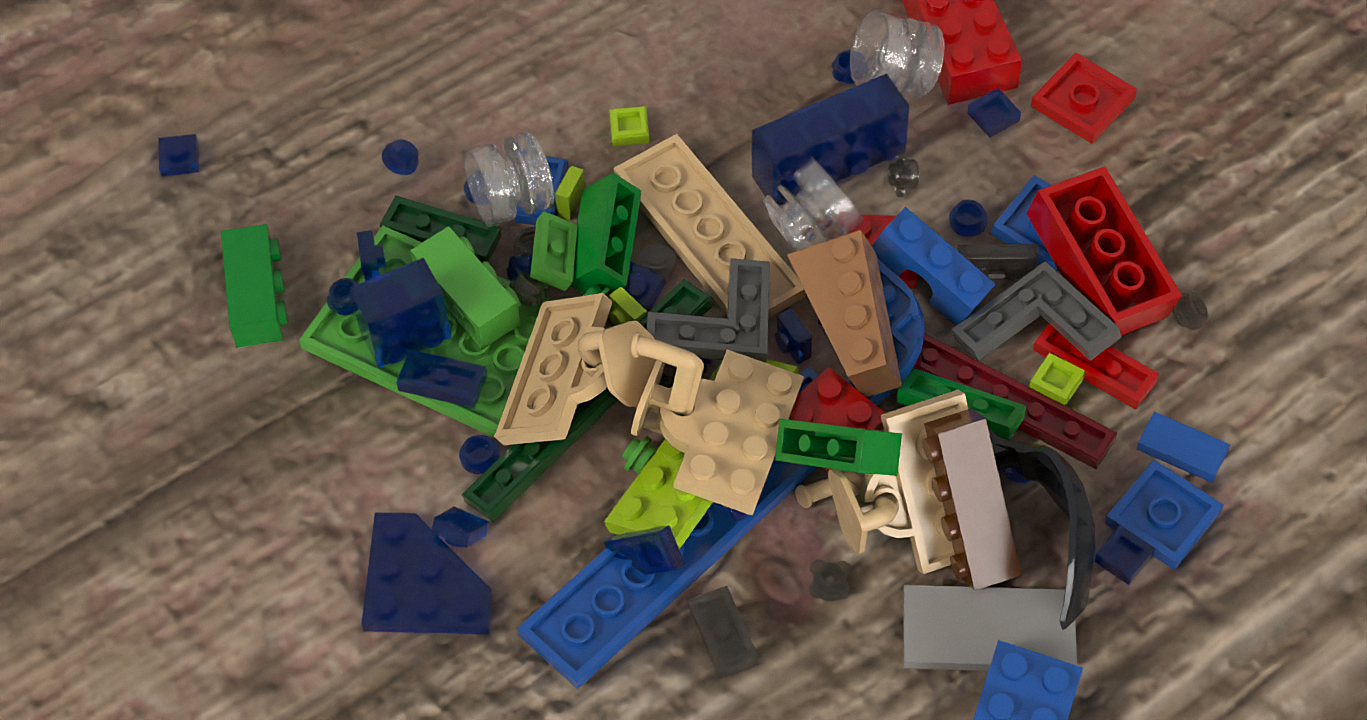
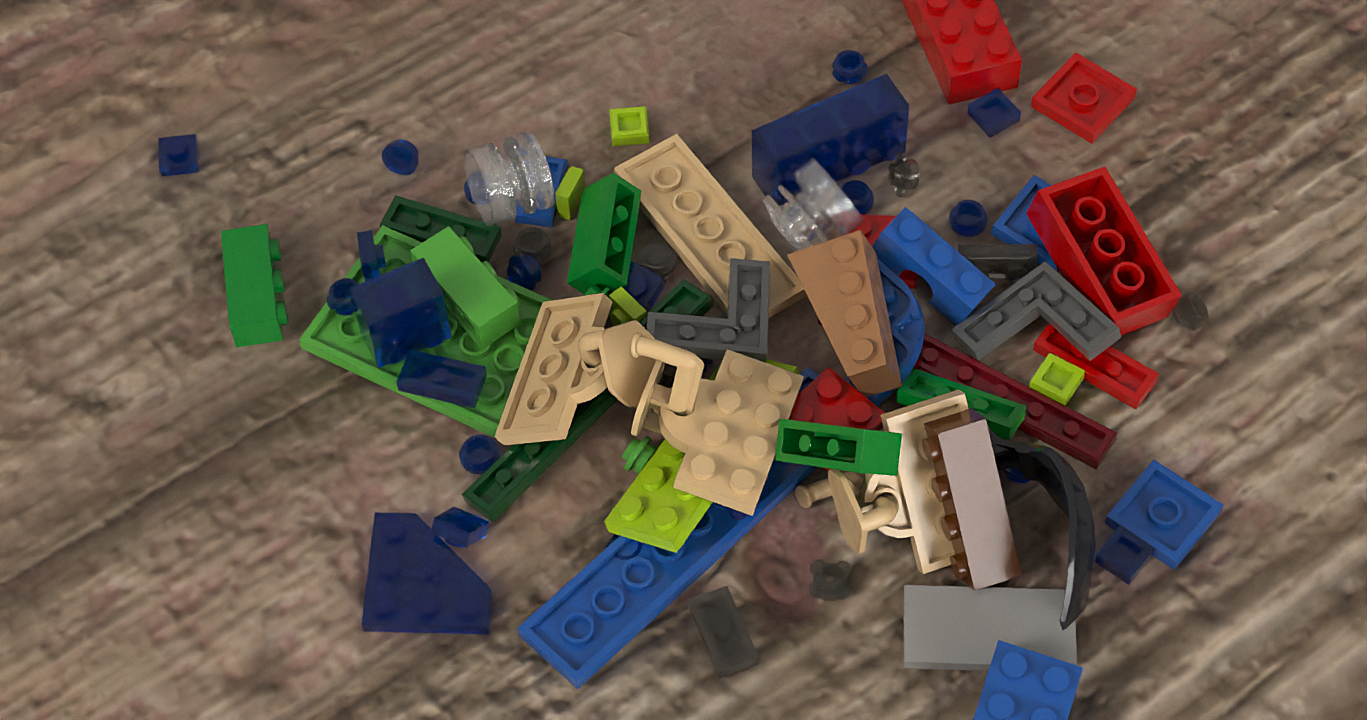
(529, 289): clear smoke plate -> none
(554, 251): bright green plate -> none
(649, 549): clear blue tile -> none
(793, 336): clear blue plate -> none
(861, 192): none -> clear blue plate
(902, 48): clear wheel -> none
(1183, 447): blue tile -> none

